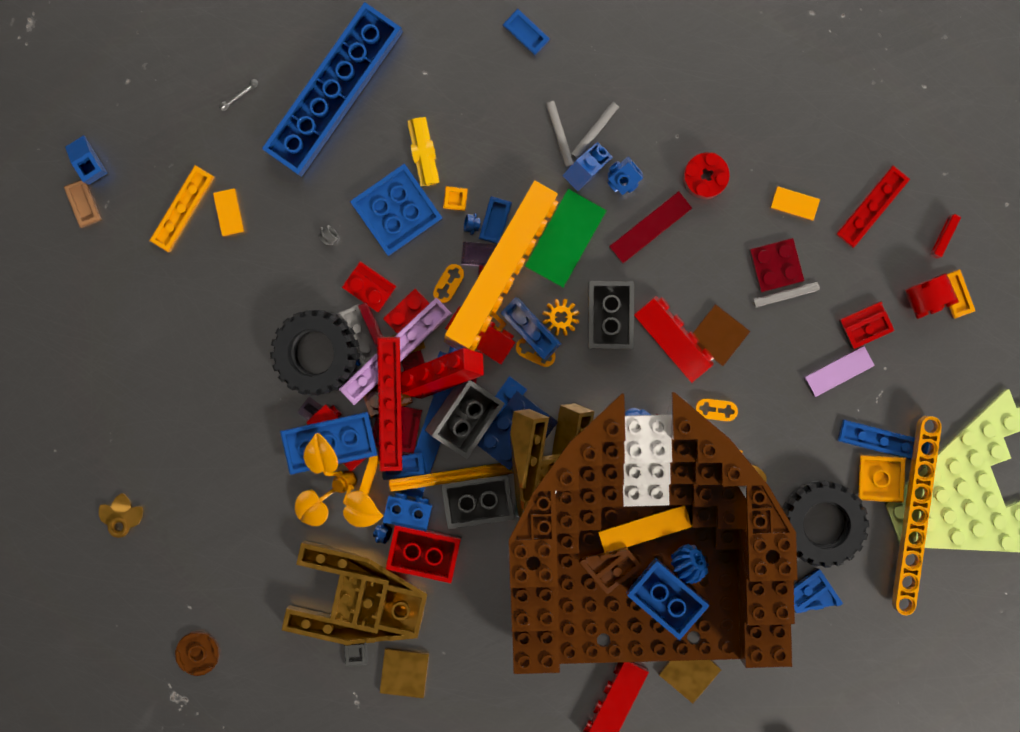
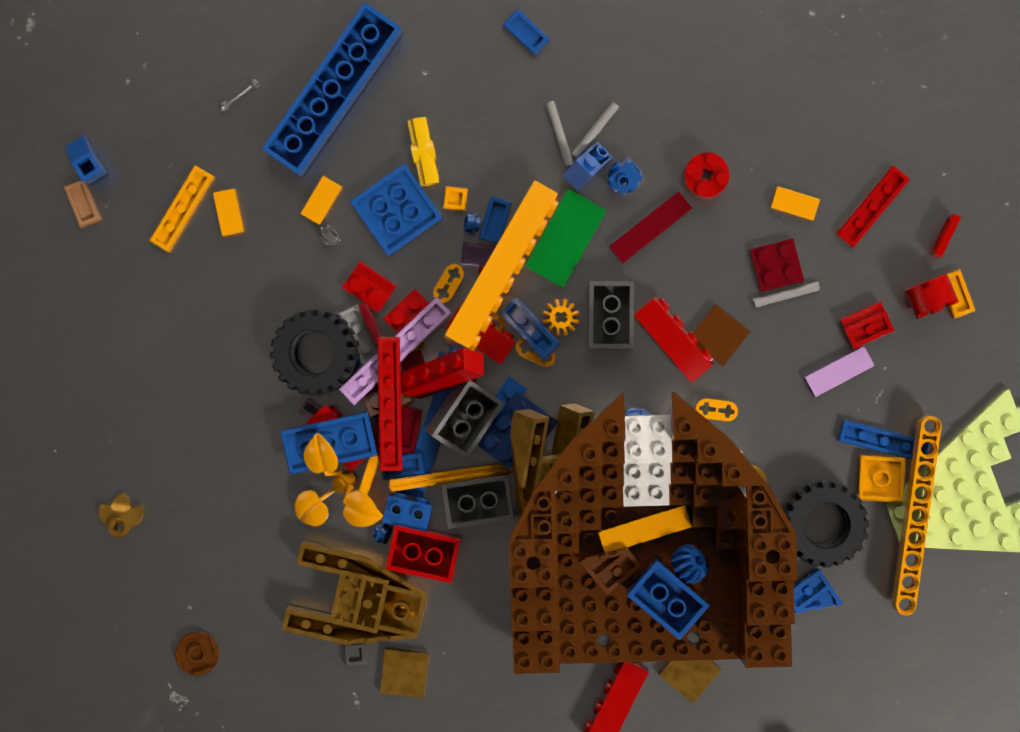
(321, 200): none -> light orange tile

